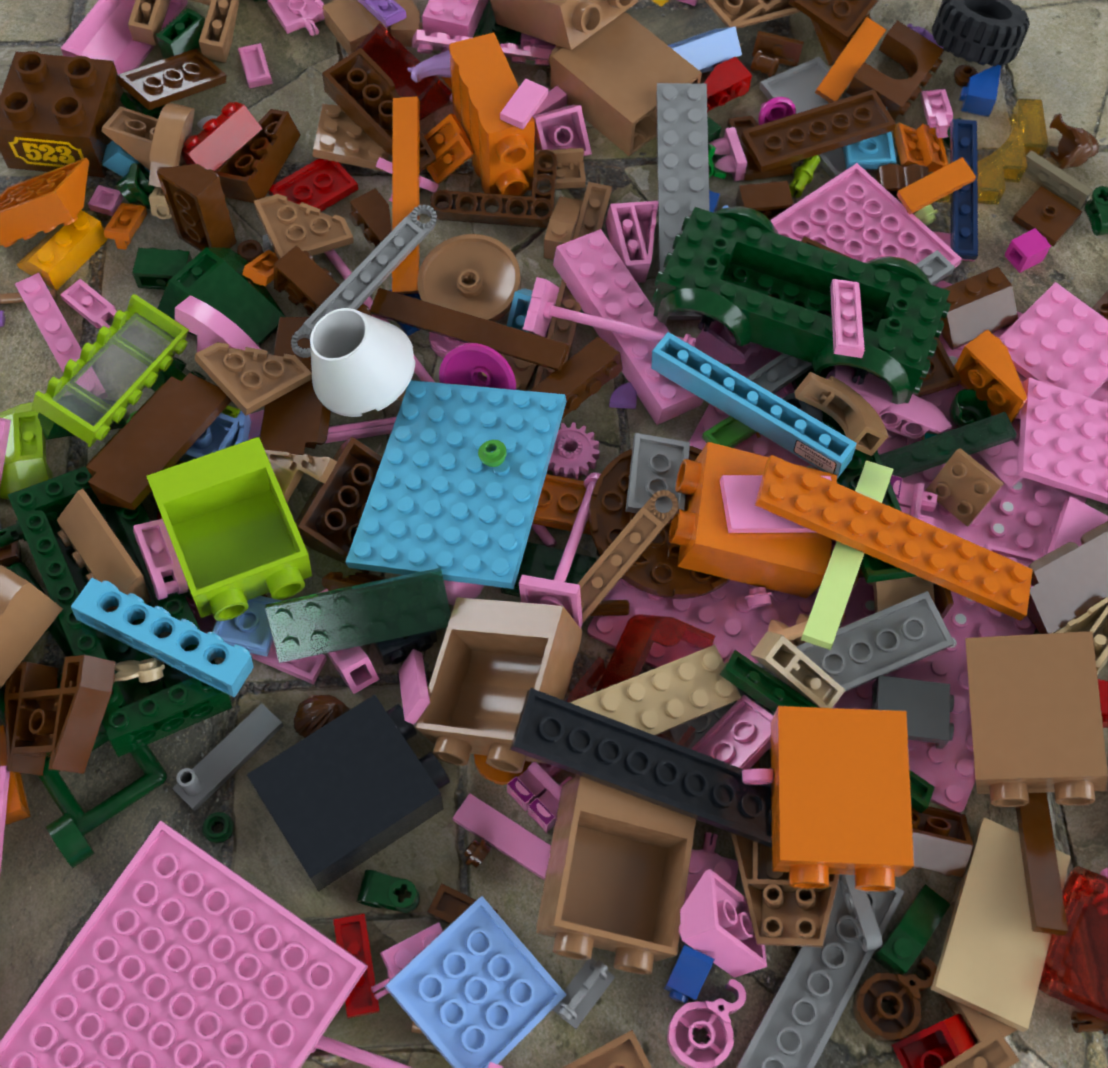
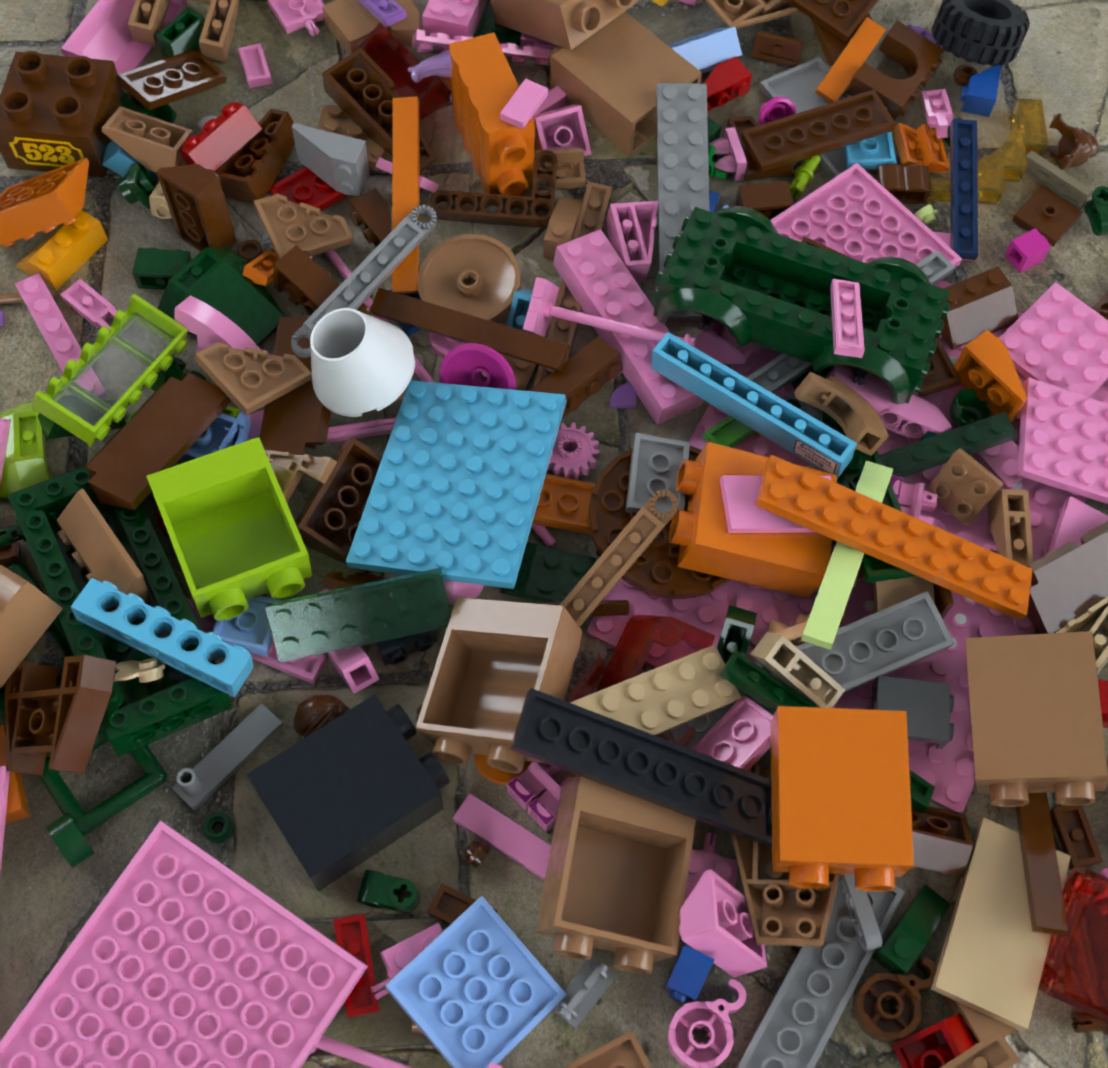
(105, 200): bright pink plate -> none
(125, 224): orange hinge -> none
(160, 558): bright pink plate -> none
(168, 138): medium nougat arch -> none
(333, 158): none -> light grey slope
(413, 687): bright pink tile -> none
(449, 146): orange slope -> none
(491, 458): bright green plate -> none
(557, 591): bright pink tile -> none
(736, 632): none -> dark green slope
(757, 776): bright pink tile -> none
(758, 597): bright pink plate -> none
(765, 64): reddish brown bush -> none
(936, 185): orange tile -> none
(1011, 525): none -> medium nougat slope
(1076, 836): none -> reddish brown plate

